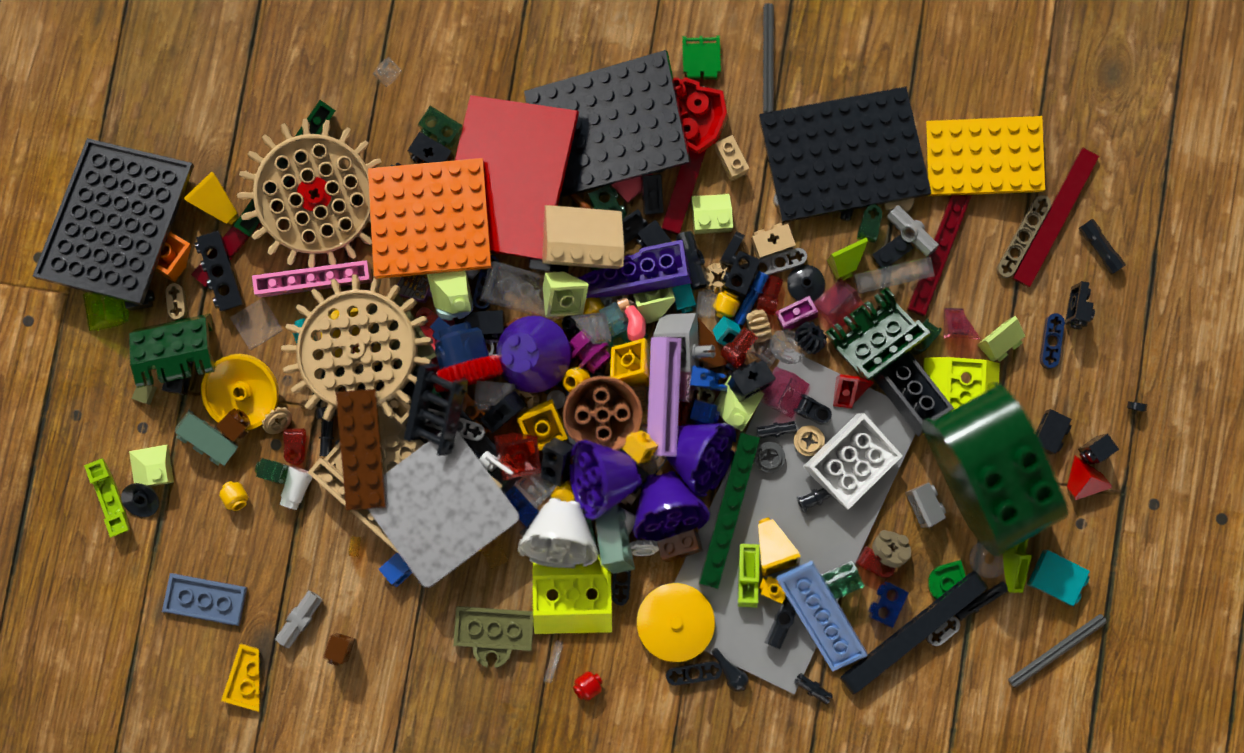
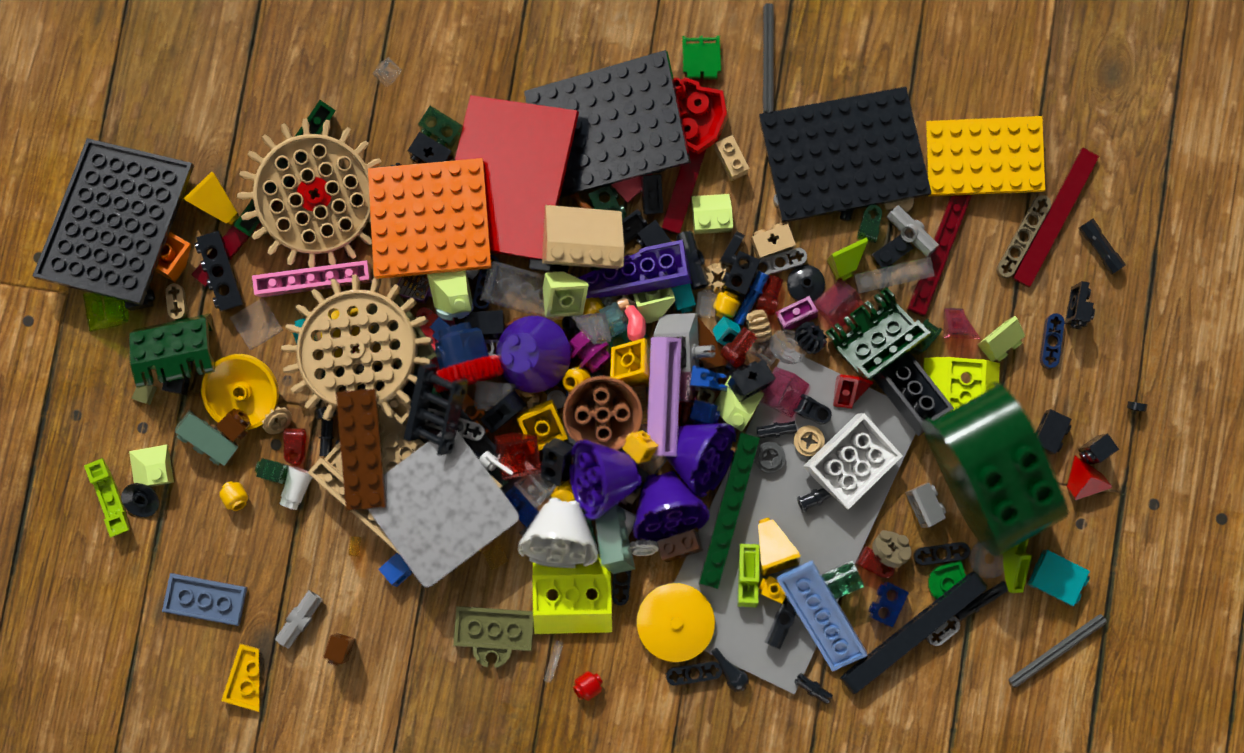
(954, 546): none -> black beam

